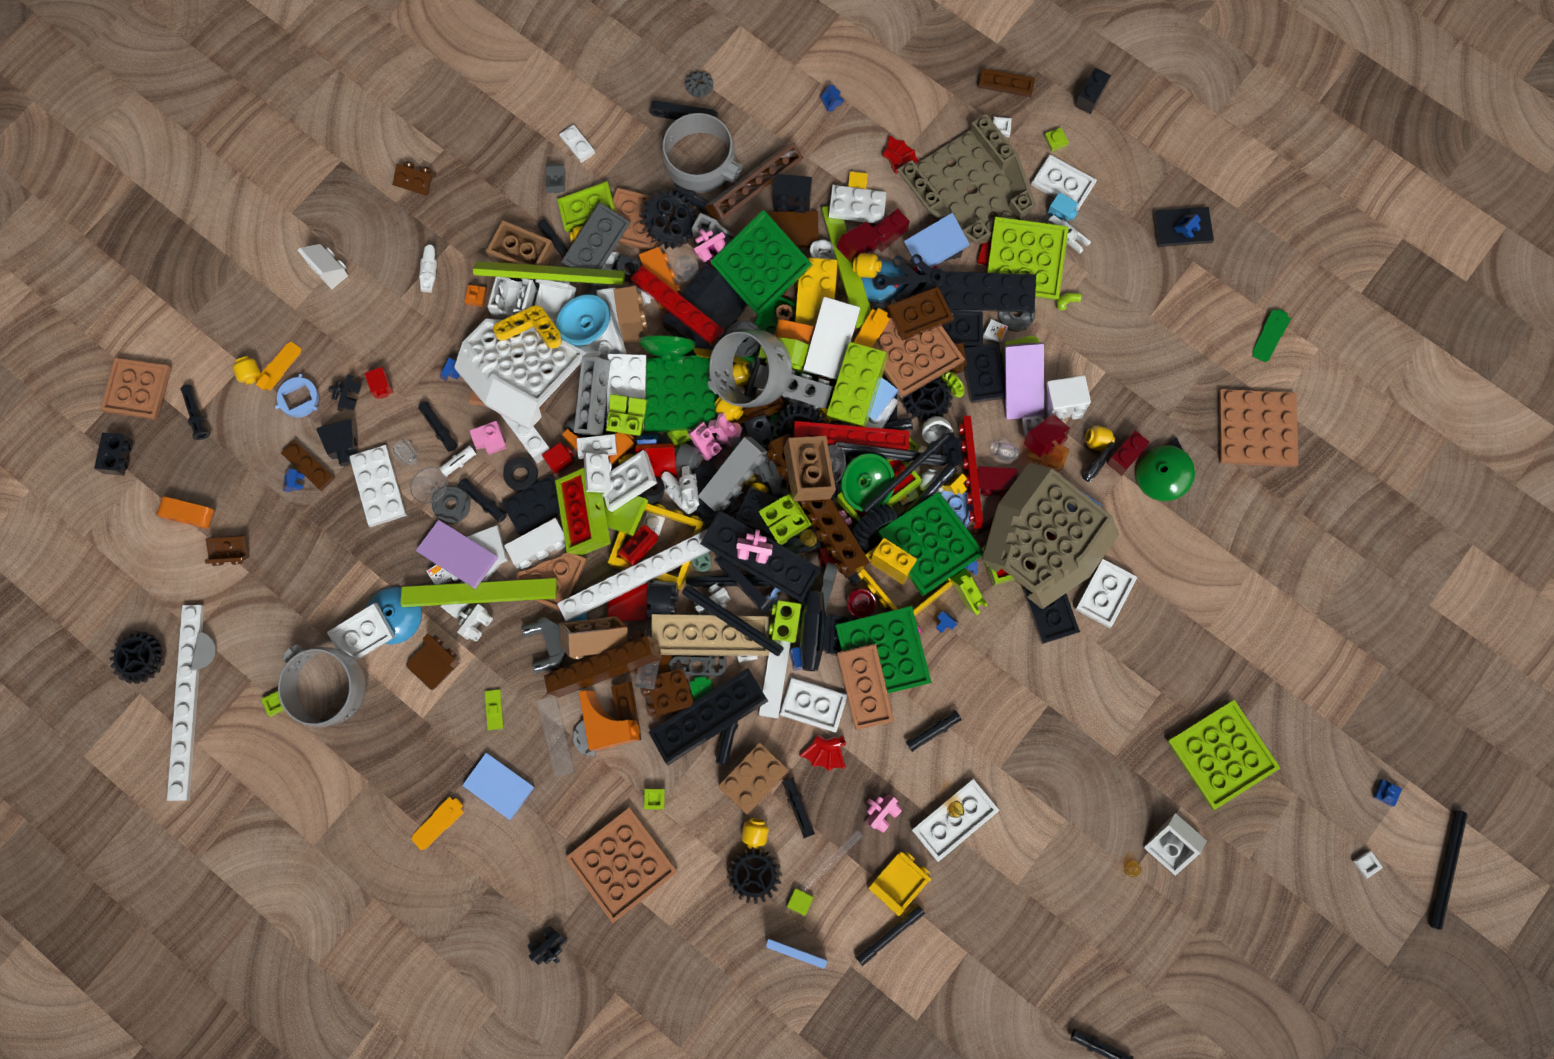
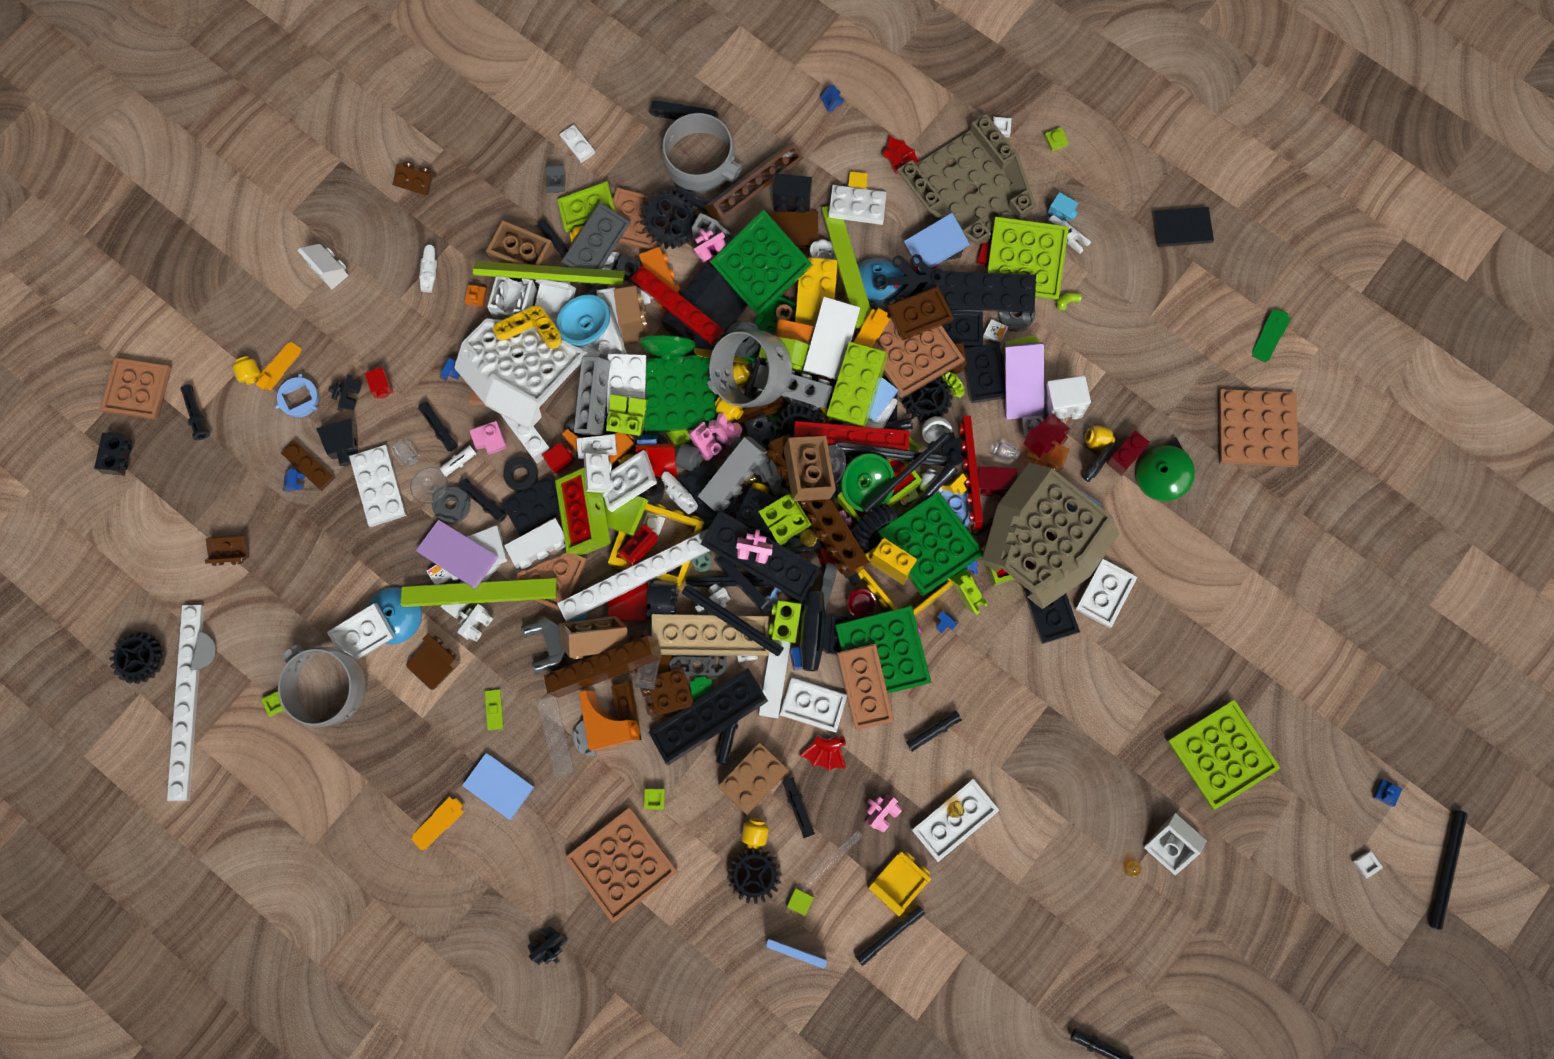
(185, 512): orange beam -> none
(686, 268): clear head -> none
(688, 487): white hinge -> none
(701, 90): dark grey gear -> none
(858, 240): dark red brick -> none
(867, 265): yellow head -> none
(891, 229): dark red brick -> none
(1006, 82): reddish brown plate -> none
(1061, 177): white tile -> none
(1093, 90): black brick -> none
(1187, 224): blue tile -> none

